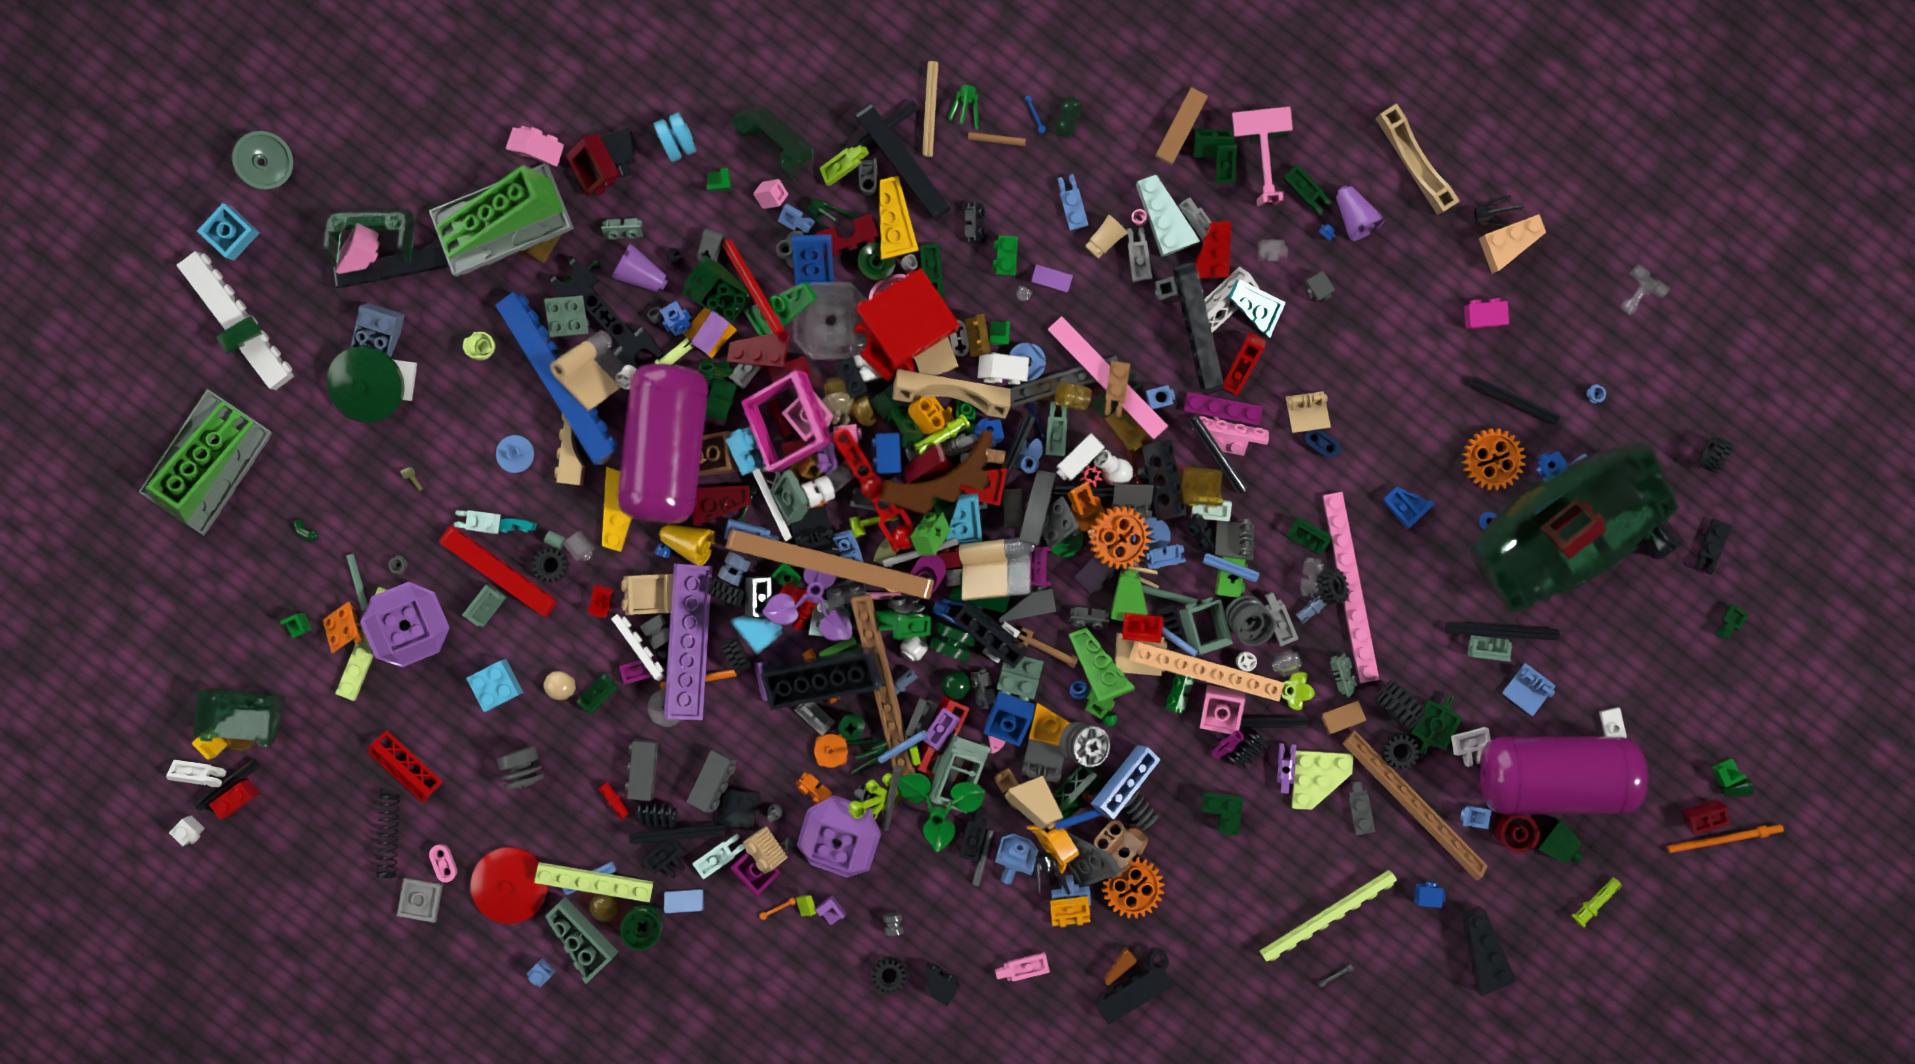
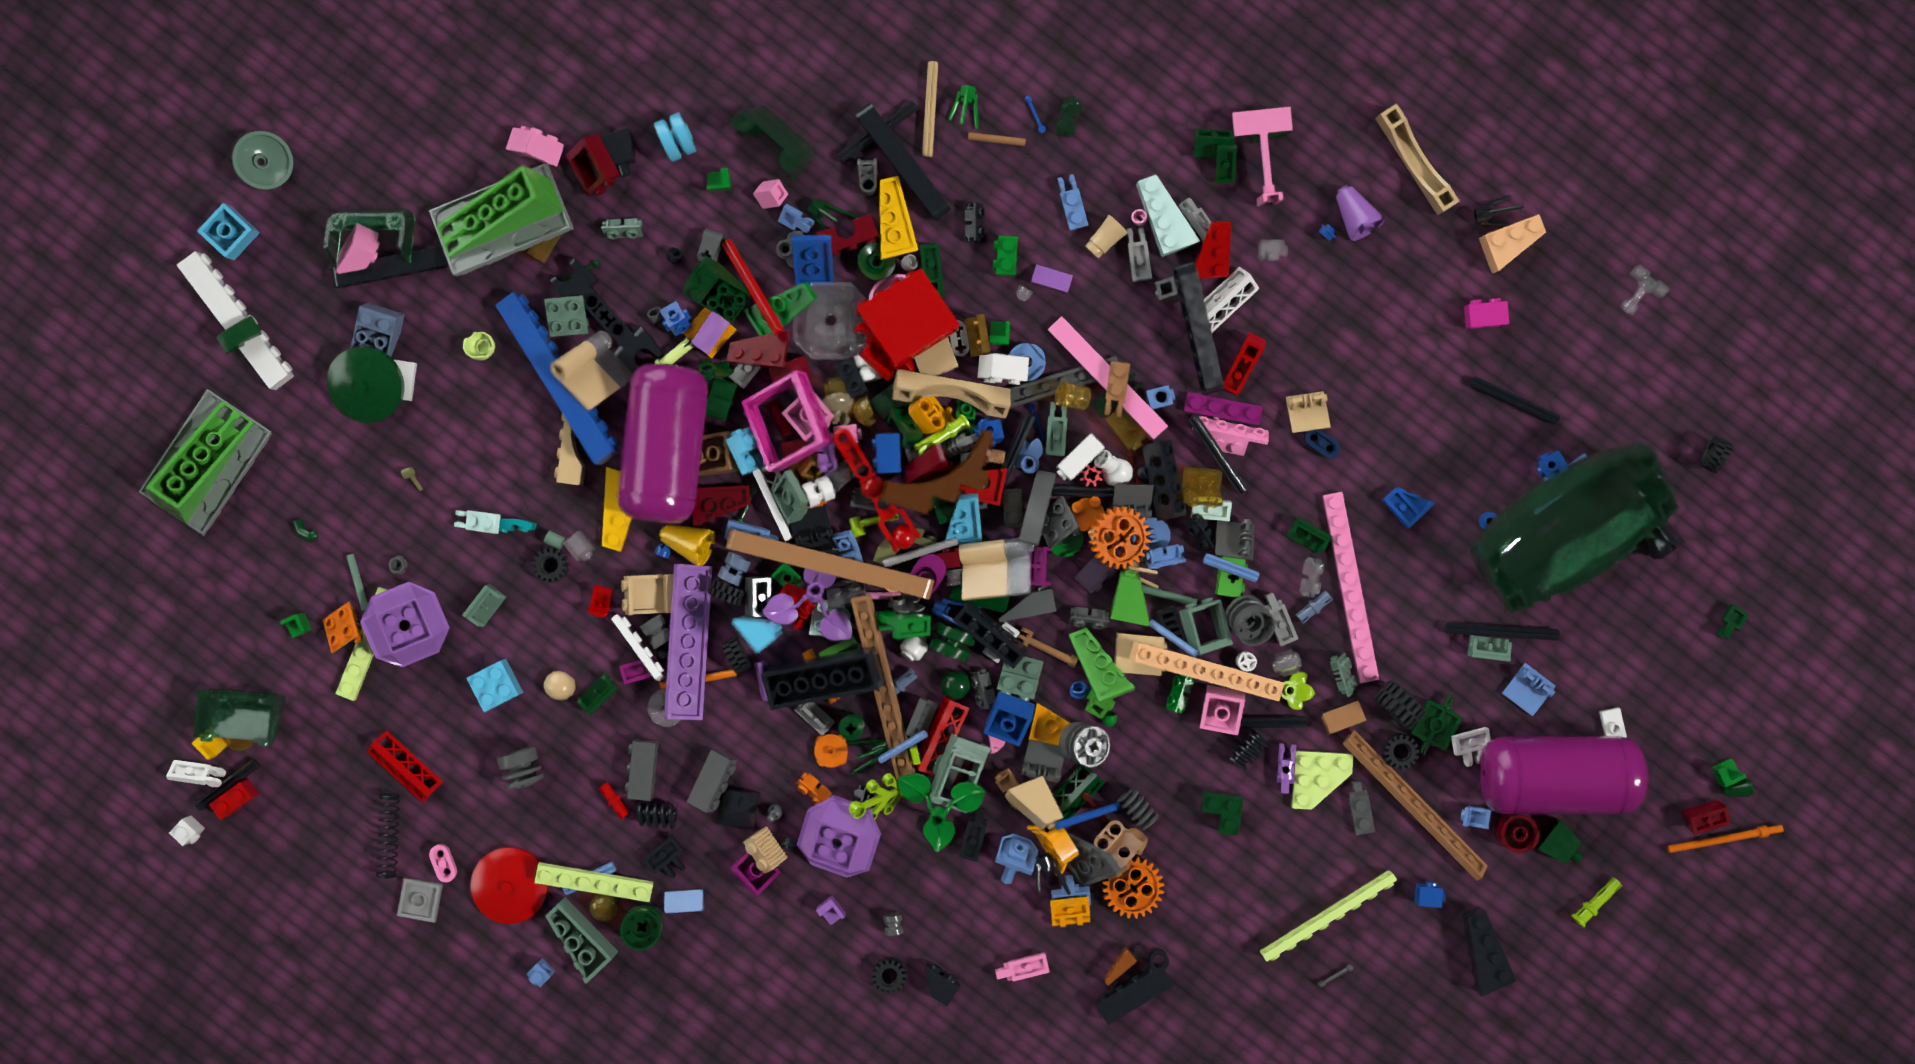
(498, 571): red beam -> none
(515, 453): medium blue piece -> none
(624, 377): white wheel -> none
(639, 271): medium lavender cone -> none
(676, 834): black axle -> none
(717, 857): light aqua hinge -> none
(763, 915): orange hinge -> none
(806, 905): lime tile -> none
(842, 164): lime hinge -> none
(891, 798): flat silver bar -> none
(930, 533): bright green brick -> none
(941, 729): medium lavender slope -> none
(983, 856): dark grey bar -> none
(1083, 500): orange slope -> none
(1125, 781): medium blue brick -> none
(1142, 627): red hinge -> none
(1181, 126): medium nougat slope -> none
(1227, 745): magenta pin -> none
(1257, 306): wing -> none
(1306, 188): dark green hinge -> none
(1319, 287): dark grey brick -> none
(1332, 586): black tyre -> none
(1498, 475): orange gear -> none
(1580, 539): dark red window -> none
(1601, 393): medium blue plate -> none
(1712, 545): black hinge -> none

